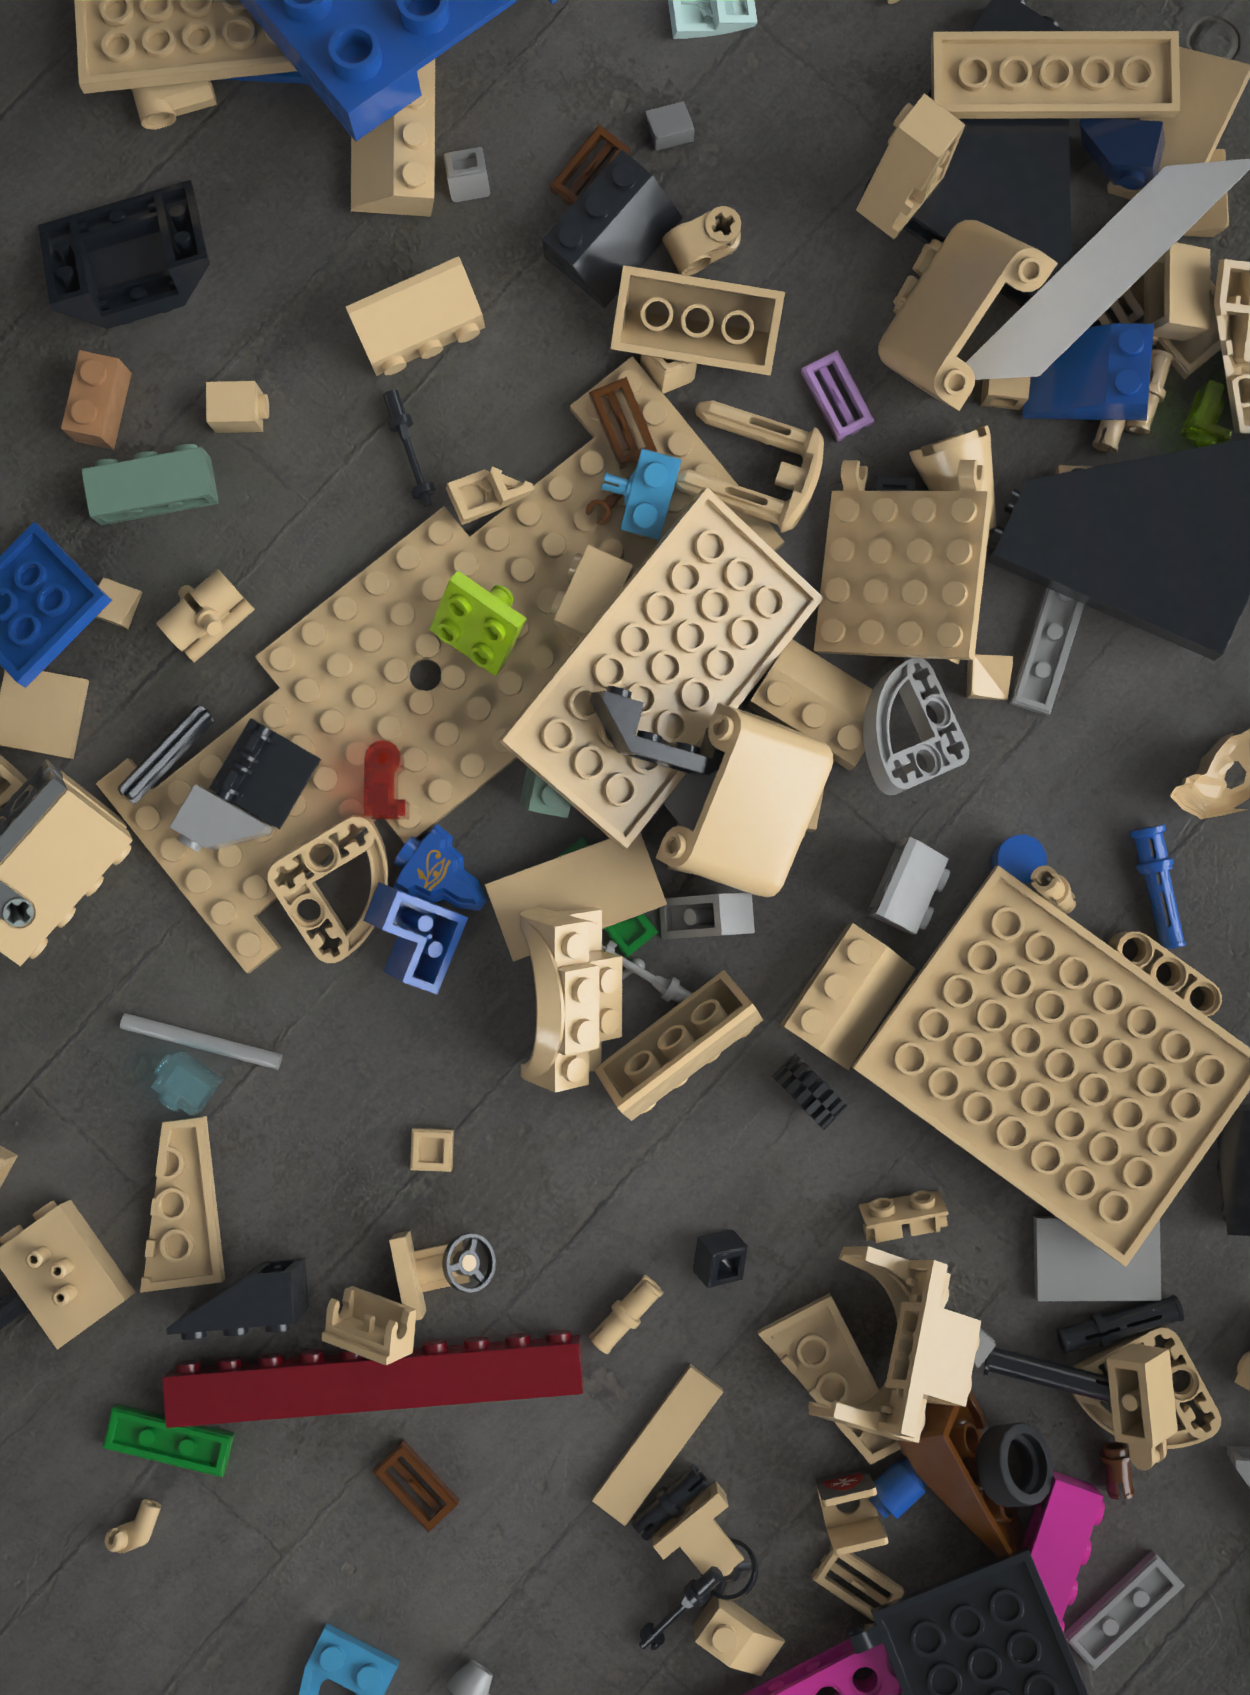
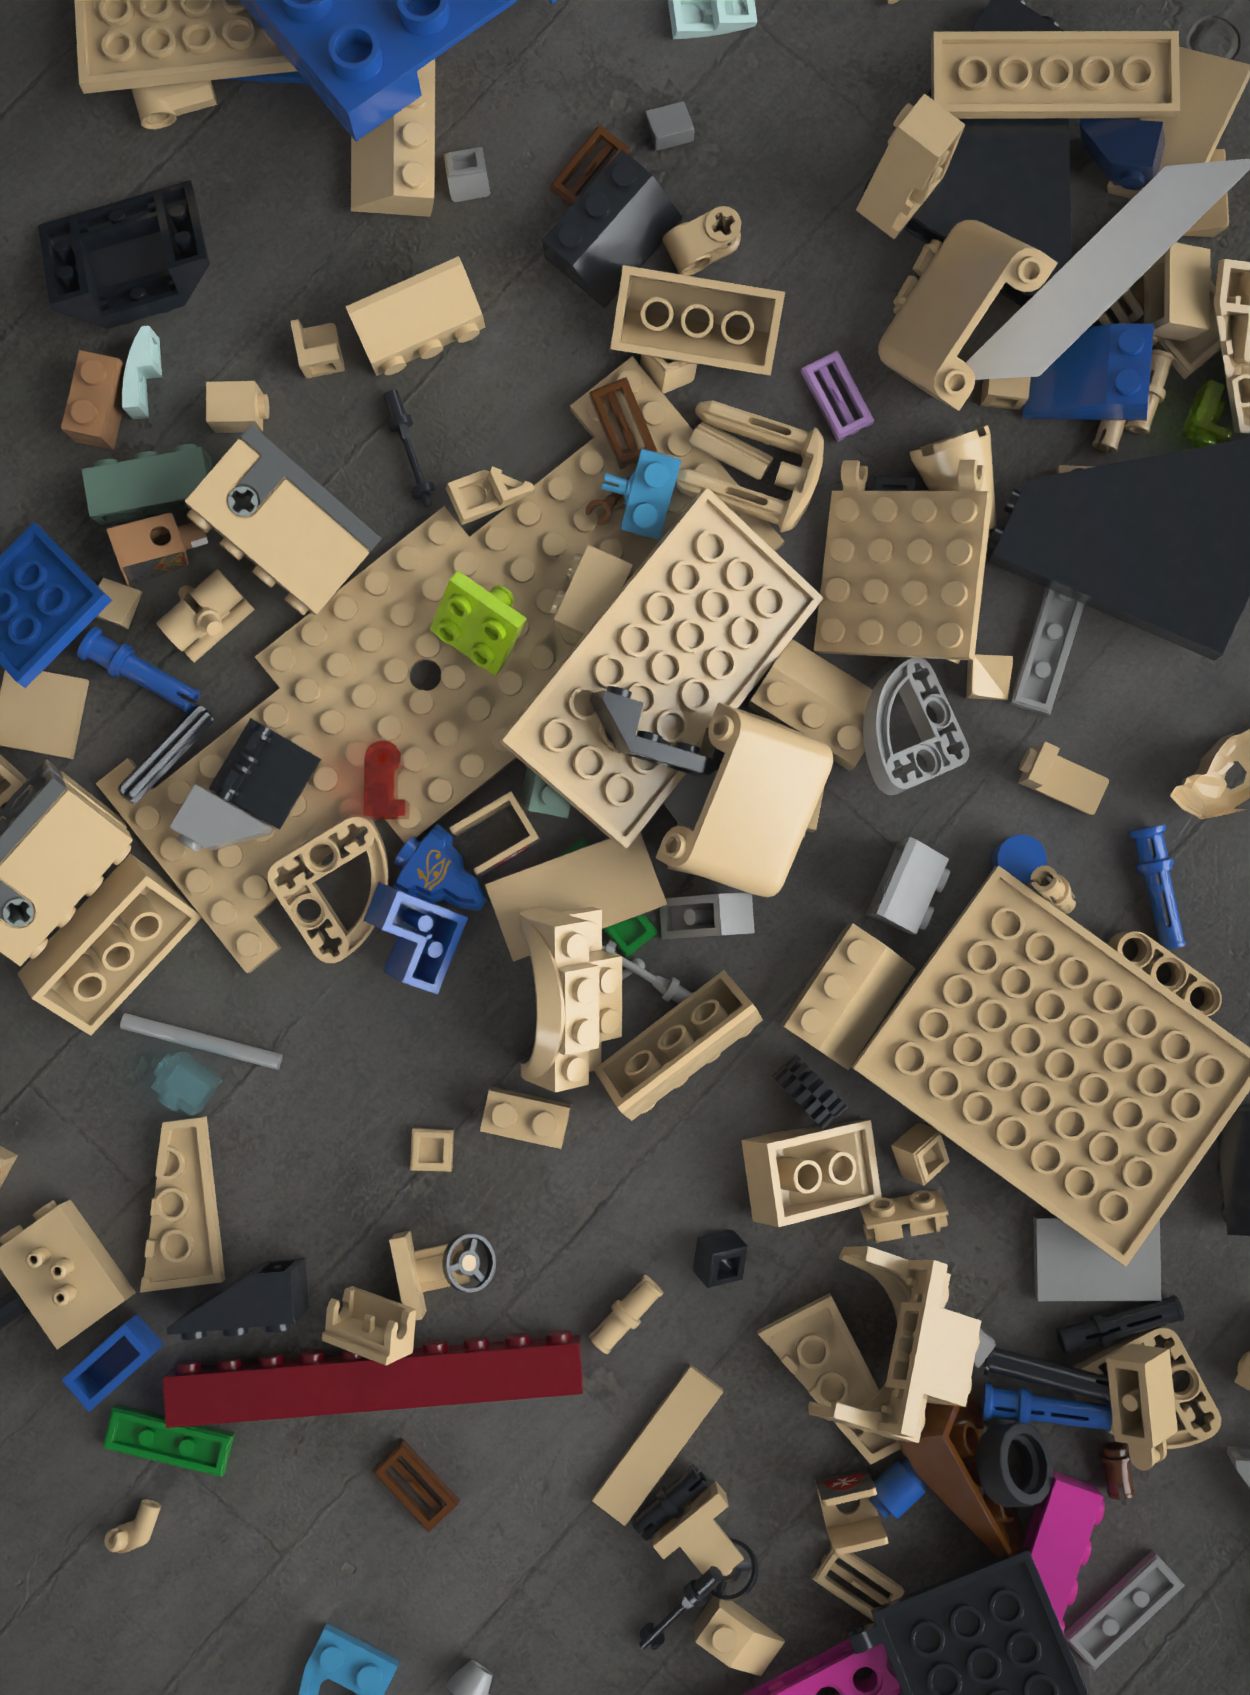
(109, 945): none -> tan slope
(112, 1362): none -> blue brick
(121, 661): none -> blue pin
(139, 549): none -> medium nougat torso
(141, 364): none -> light aqua slope
(296, 527): none -> tan piece
(317, 349): none -> tan panel
(488, 811): none -> tan piece
(525, 1117): none -> tan brick
(731, 450): none -> tan tile
(811, 1172): none -> tan slope
(920, 1153): none -> tan slope
(1024, 1406): none -> blue pin
(1062, 779): none -> tan bracket

